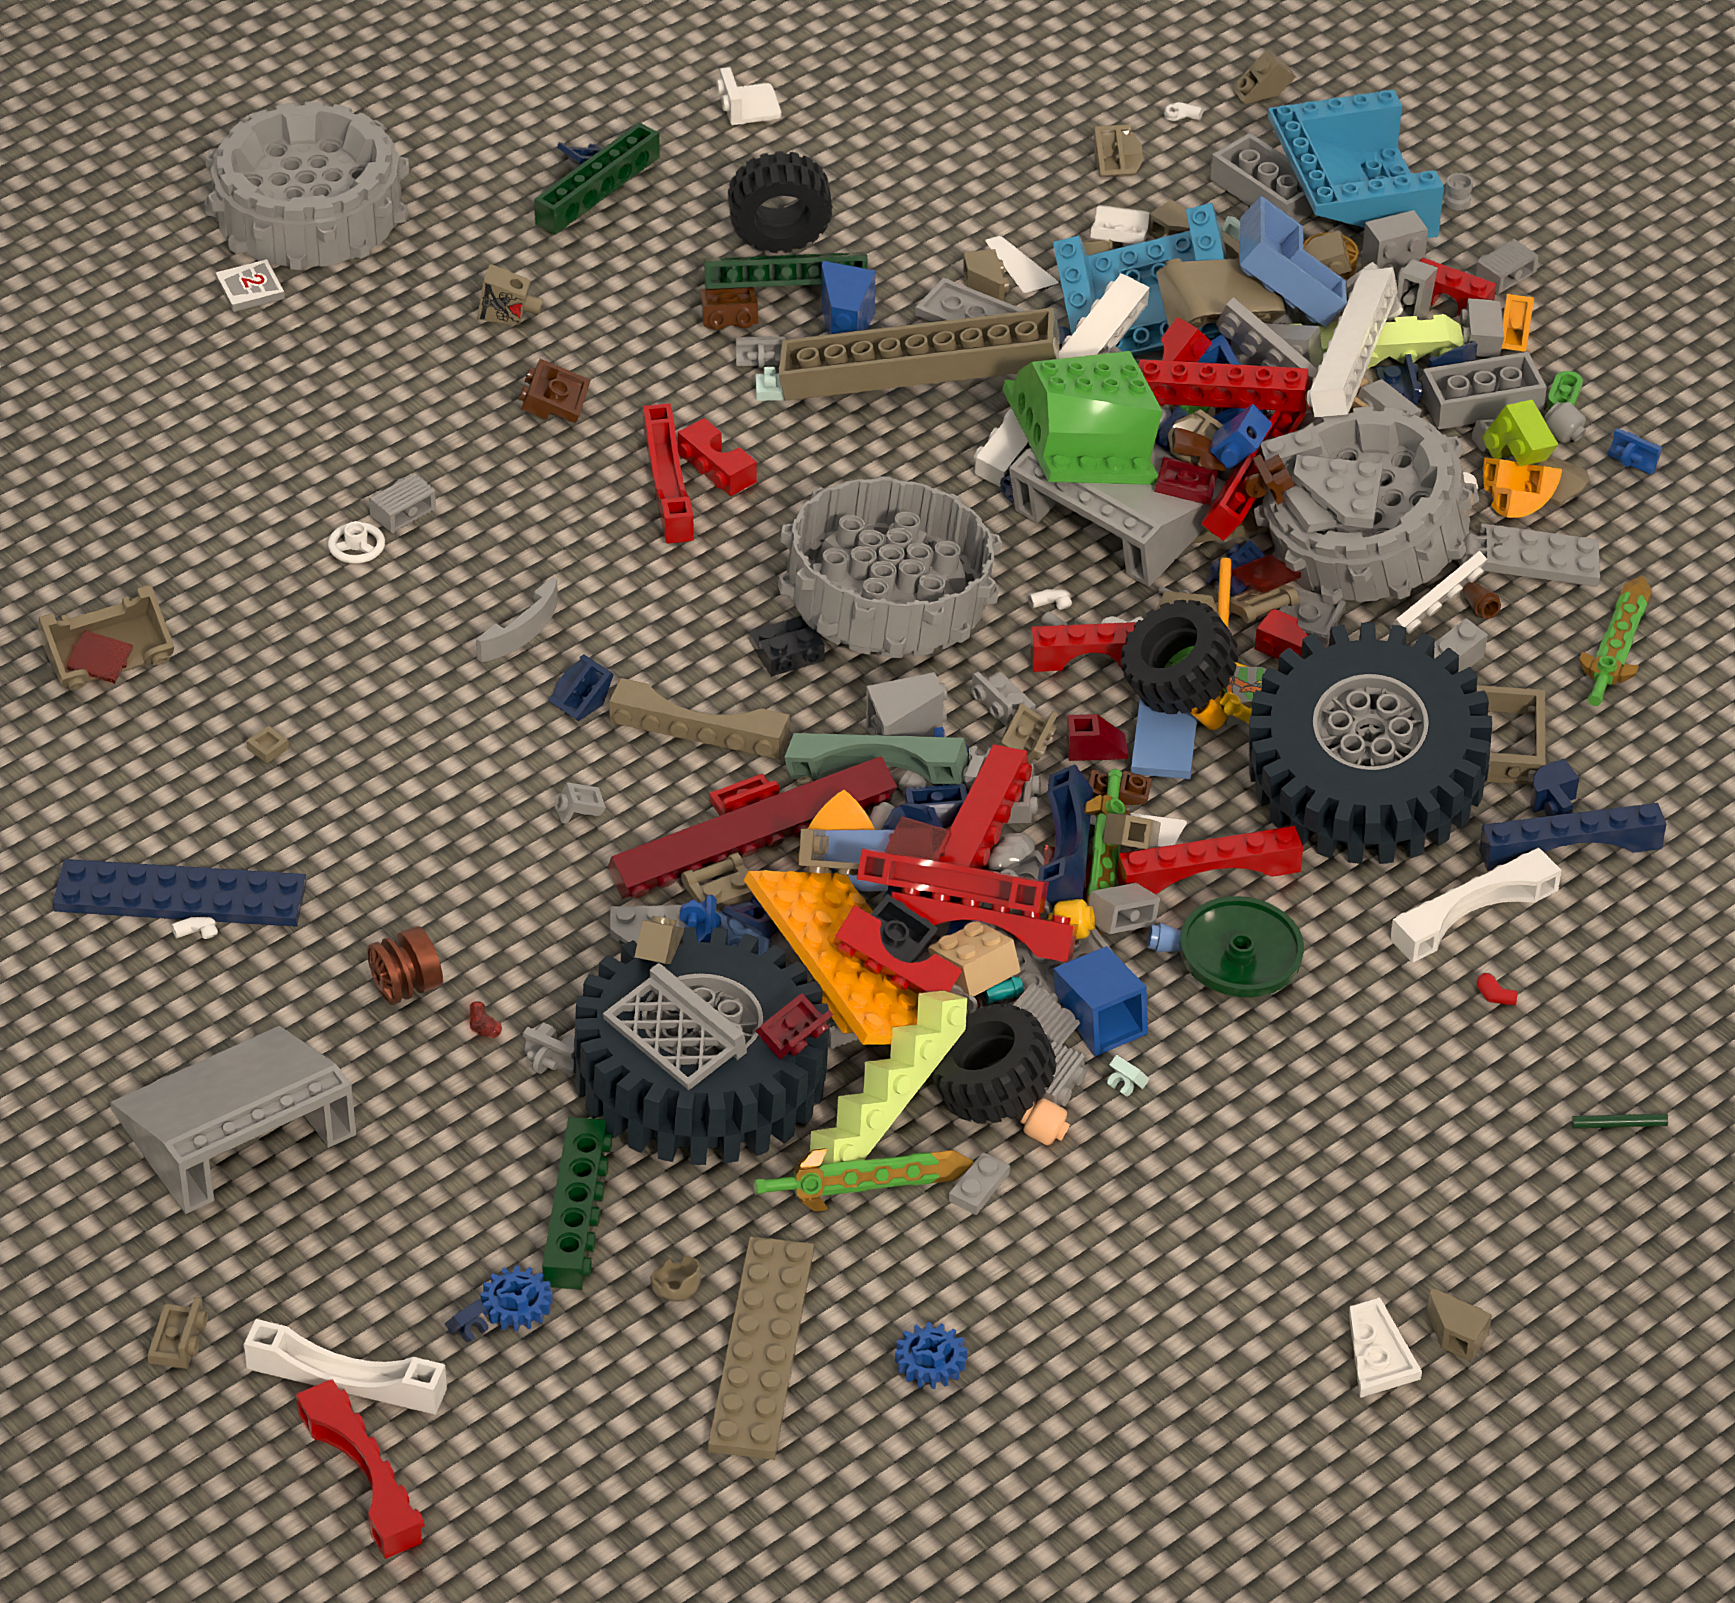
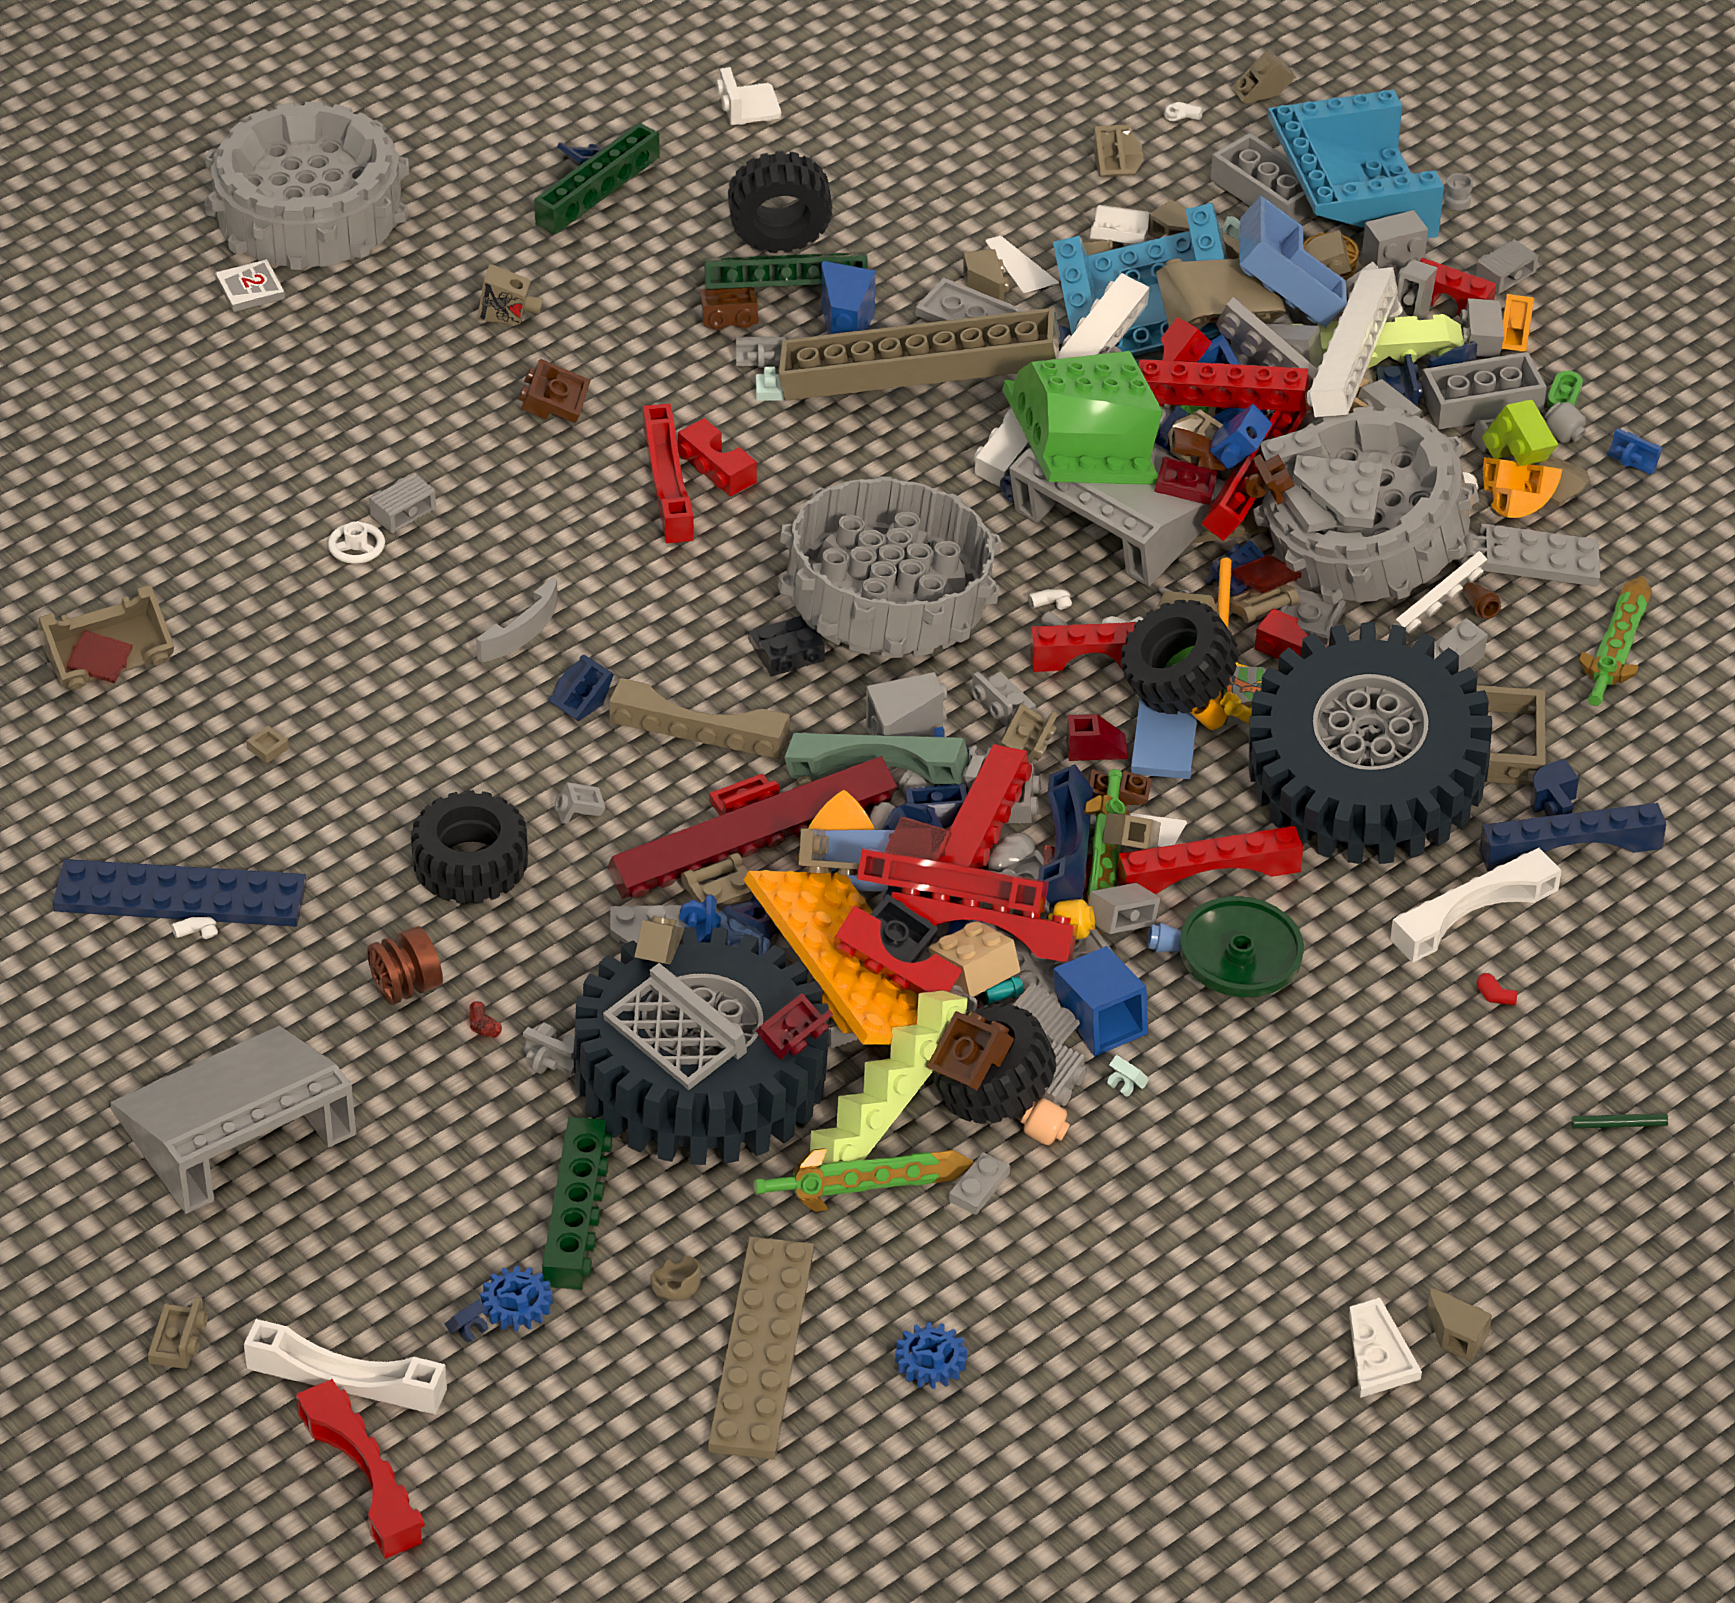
(469, 874): none -> black tyre
(970, 1049): none -> reddish brown plate

